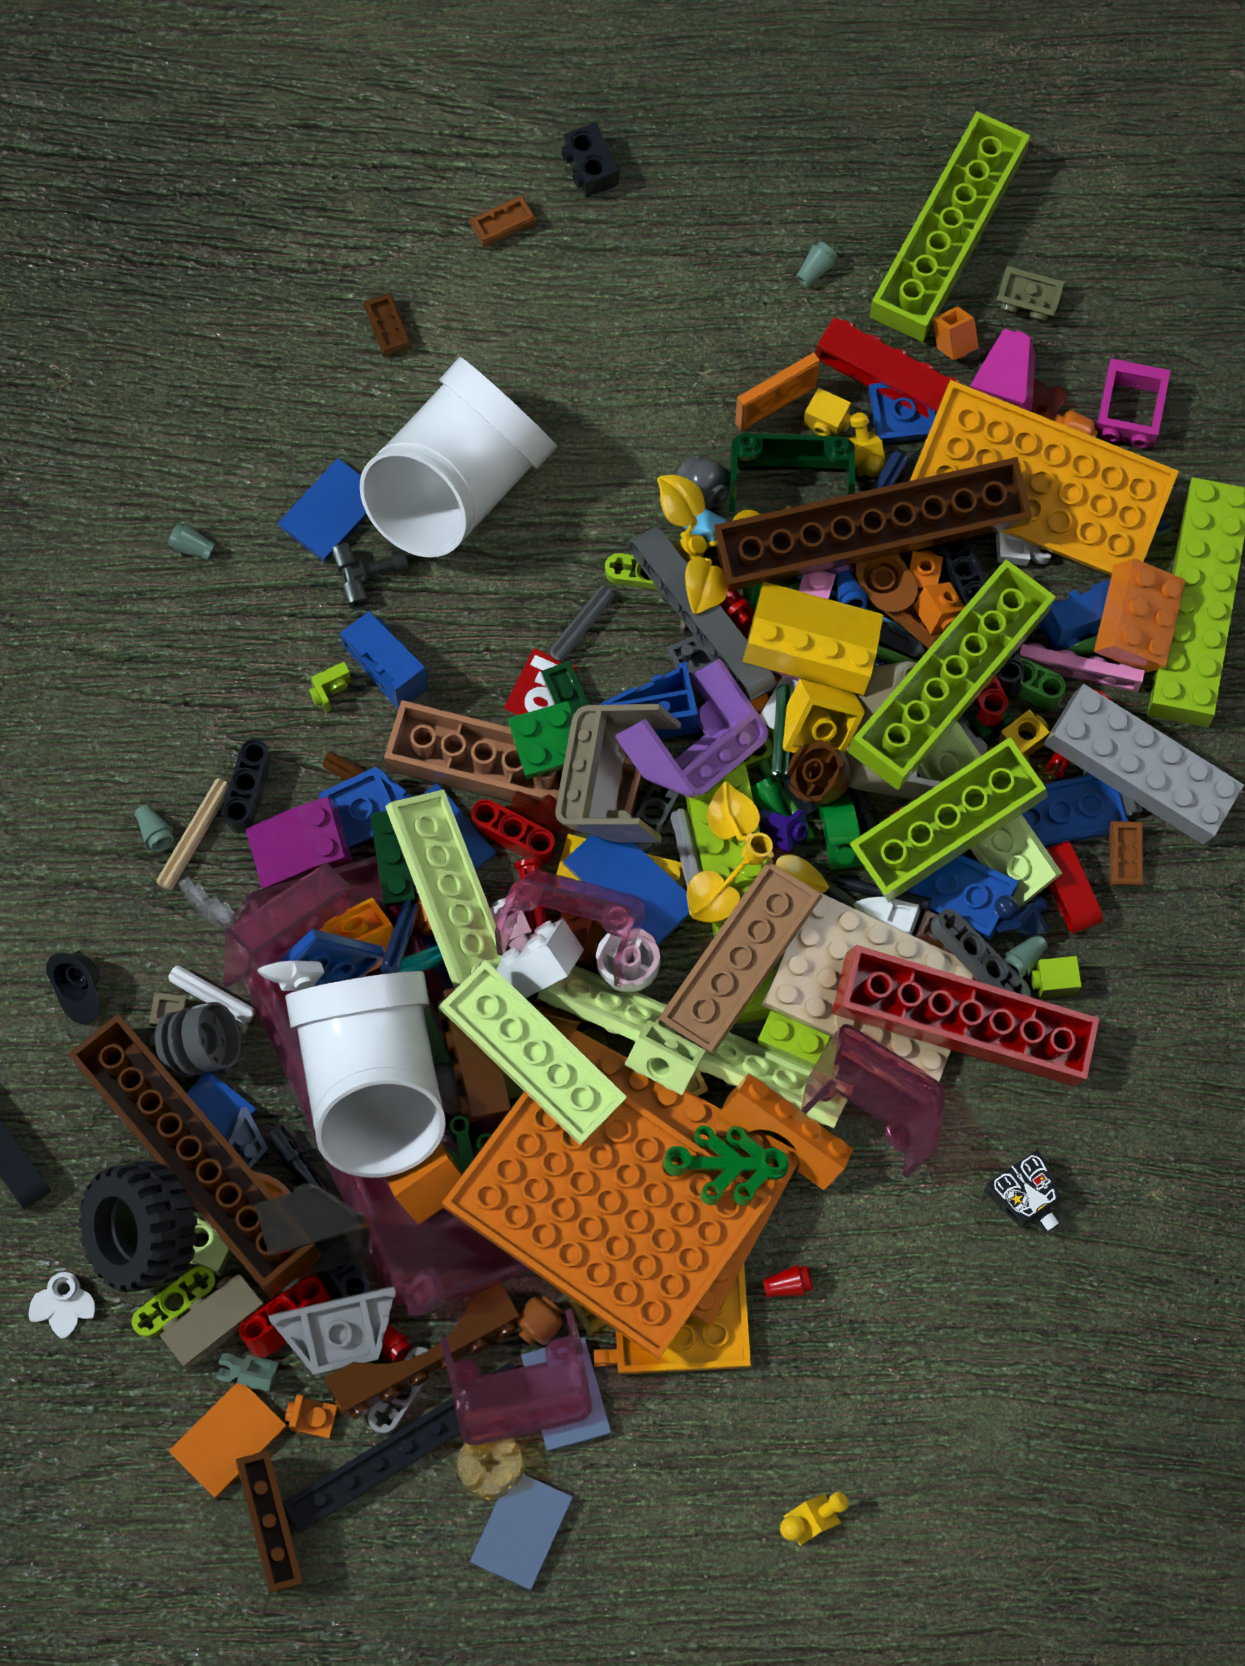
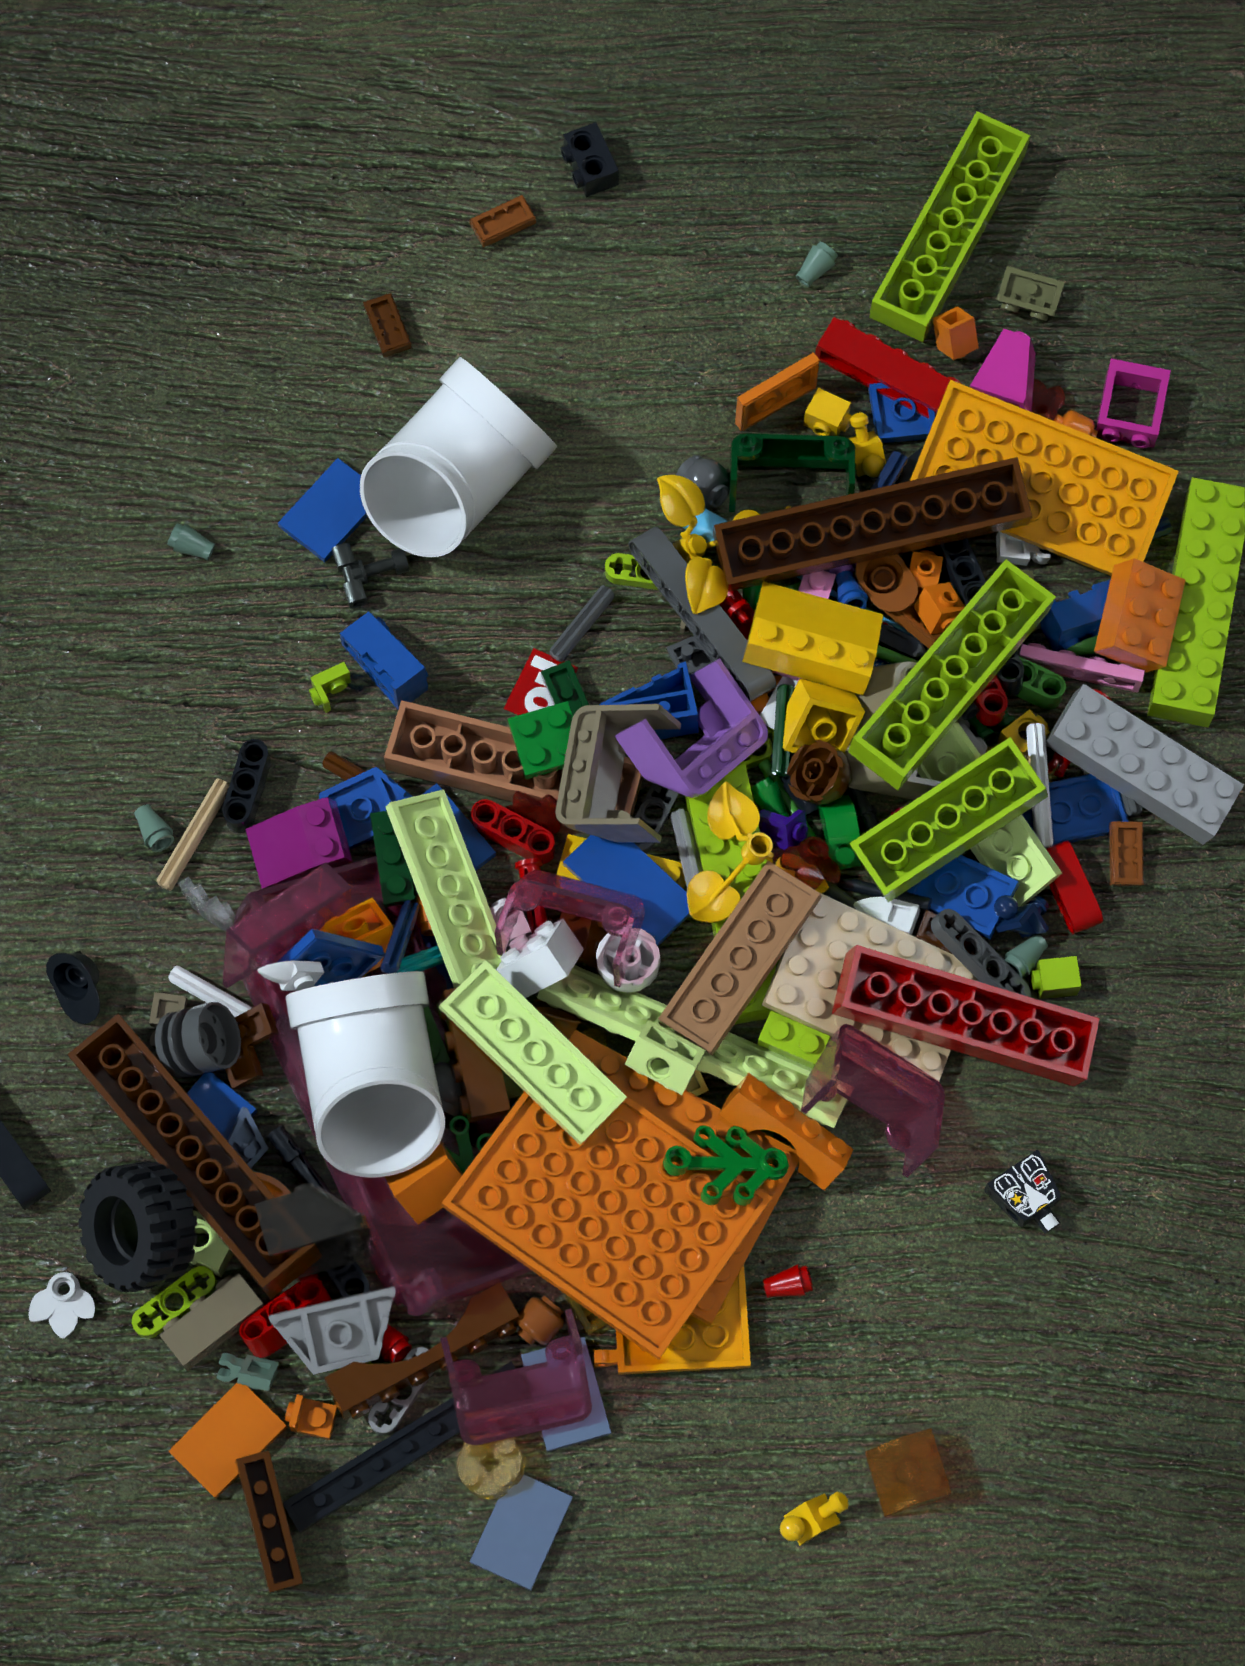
(254, 1027): none -> reddish brown plate
(811, 862): none -> clear red plate
(908, 1473): none -> clear orange slope
(1038, 761): none -> white axle

